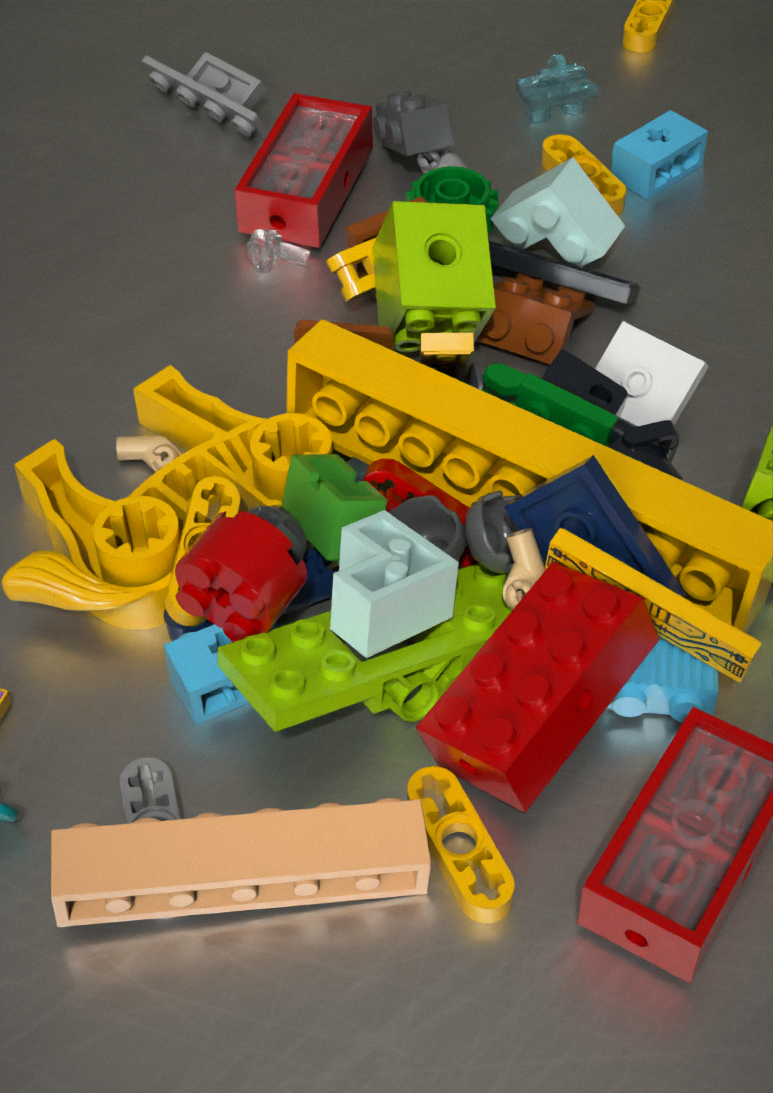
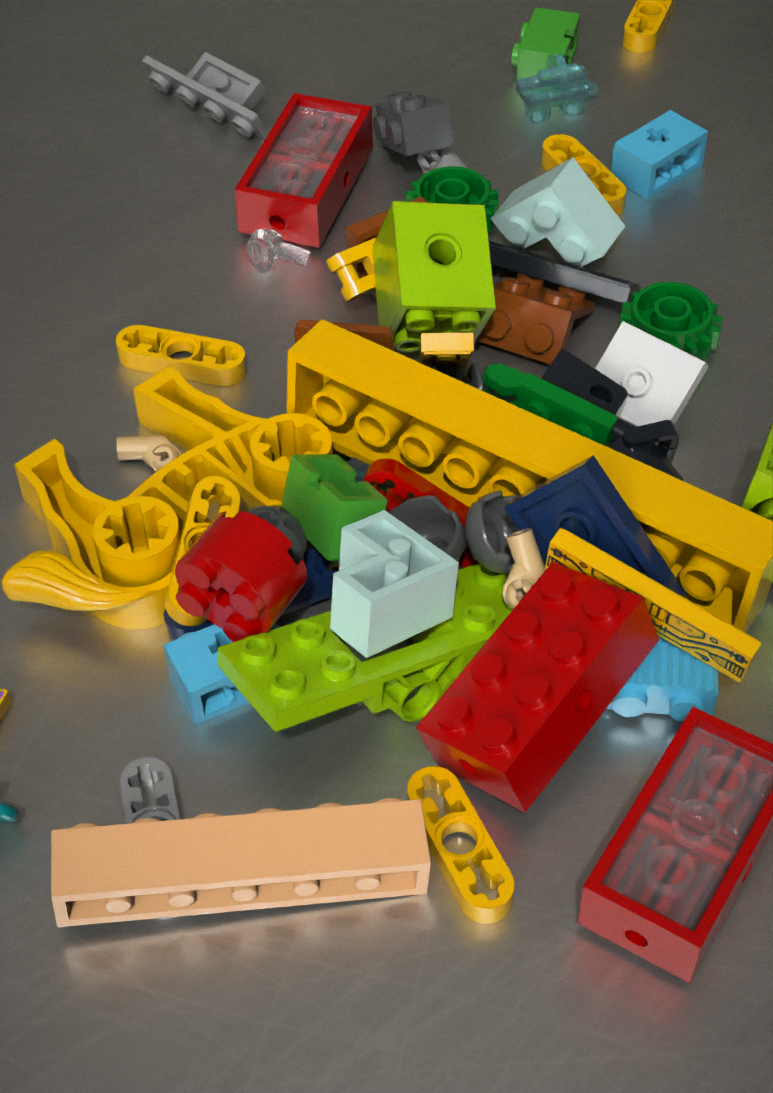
(211, 361): none -> yellow beam
(545, 35): none -> bright green brick
(676, 316): none -> green gear

